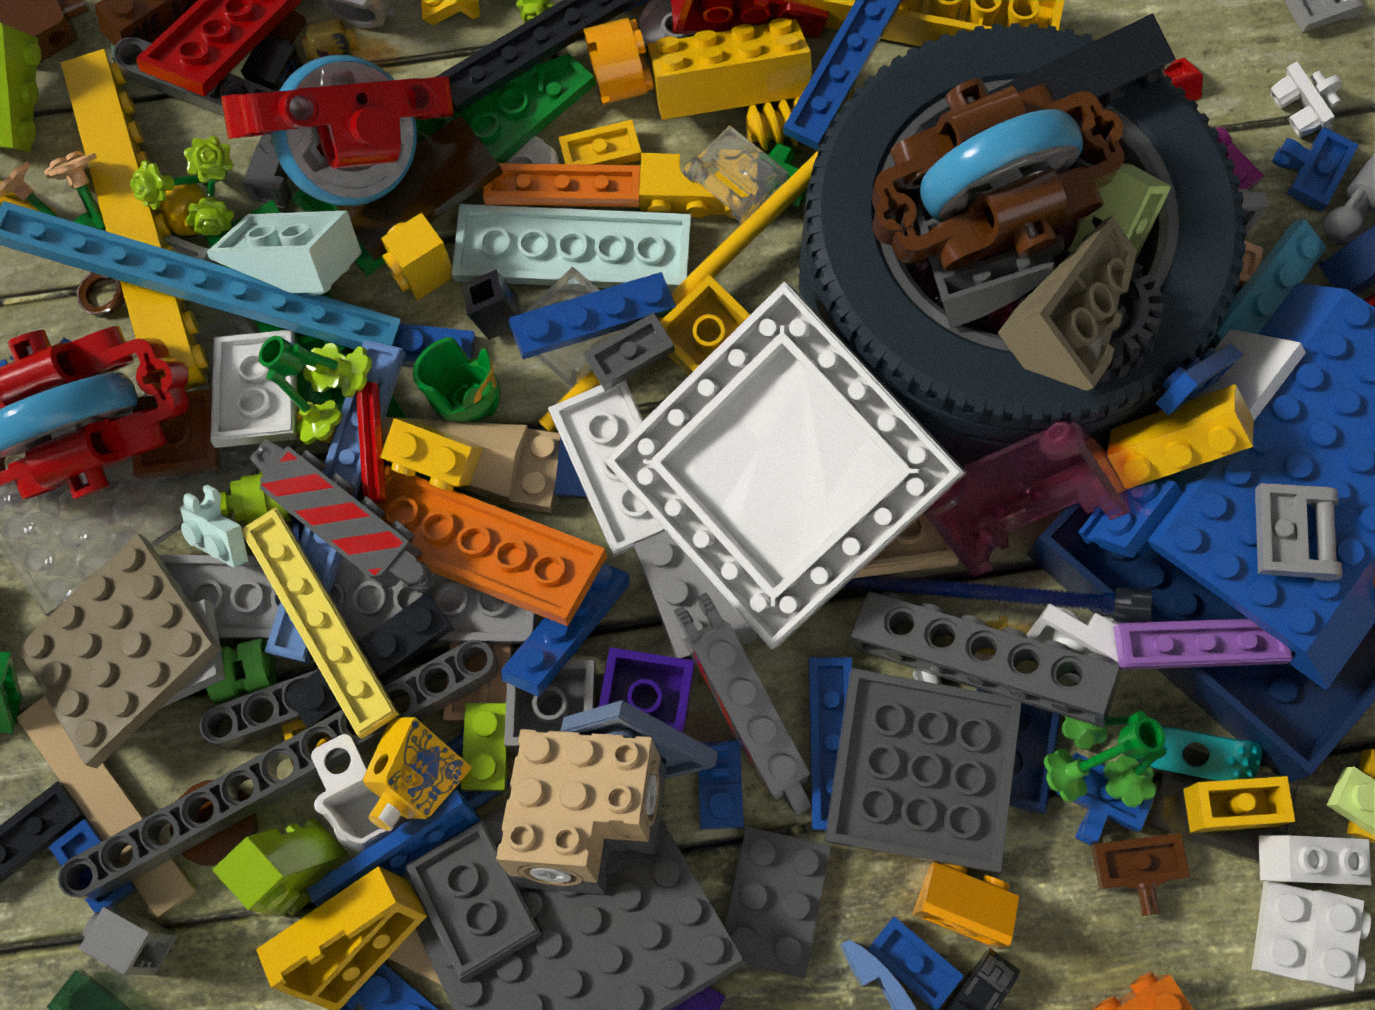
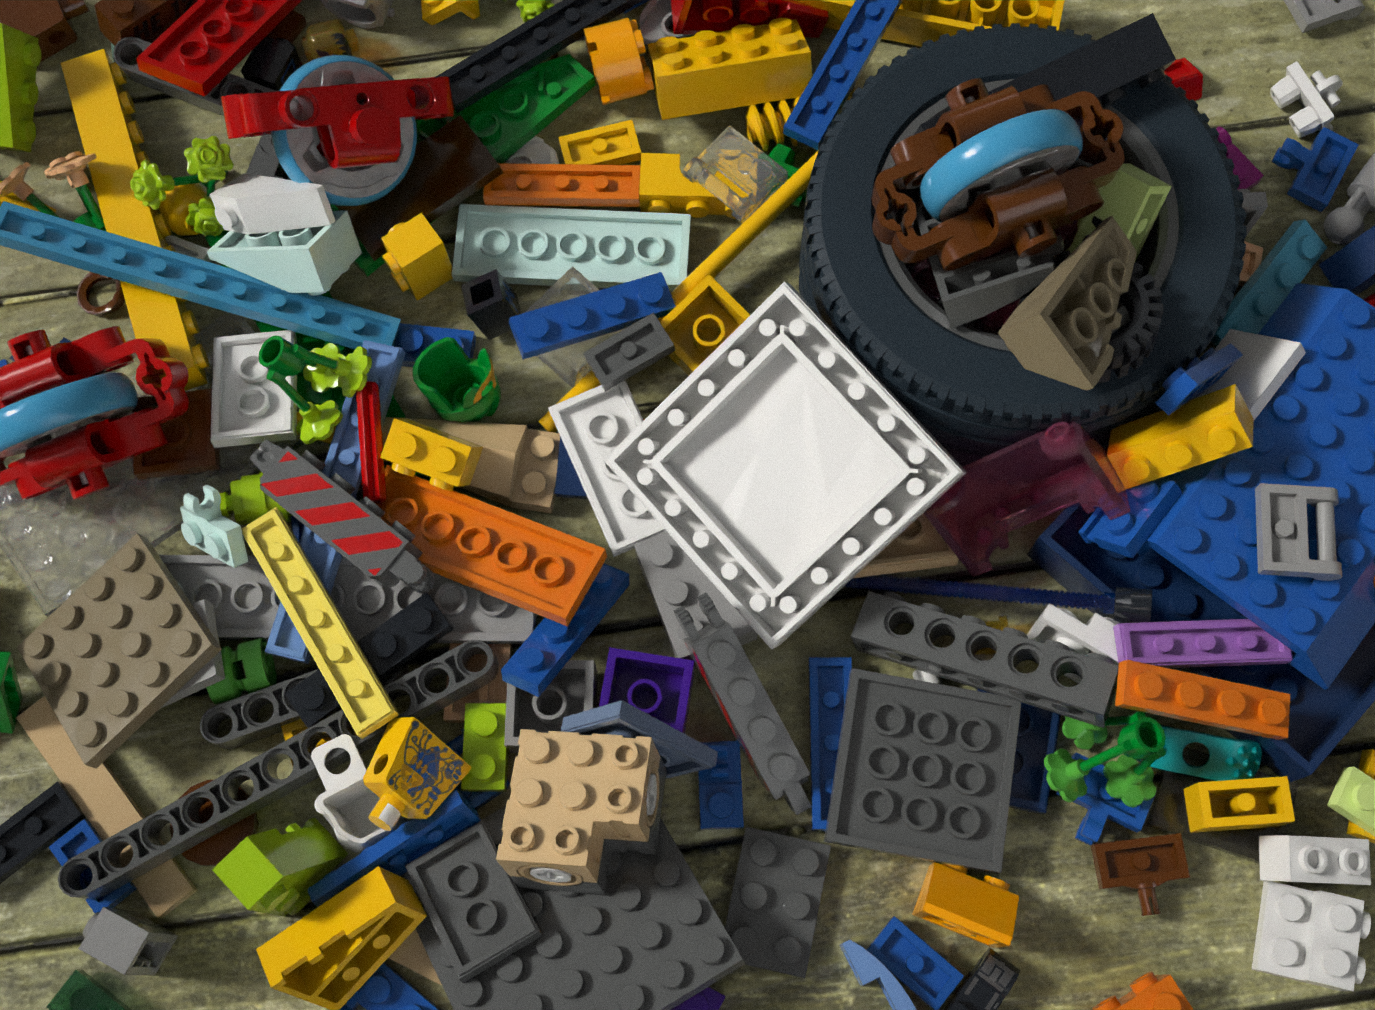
(270, 205): none -> white slope
(1202, 700): none -> orange plate

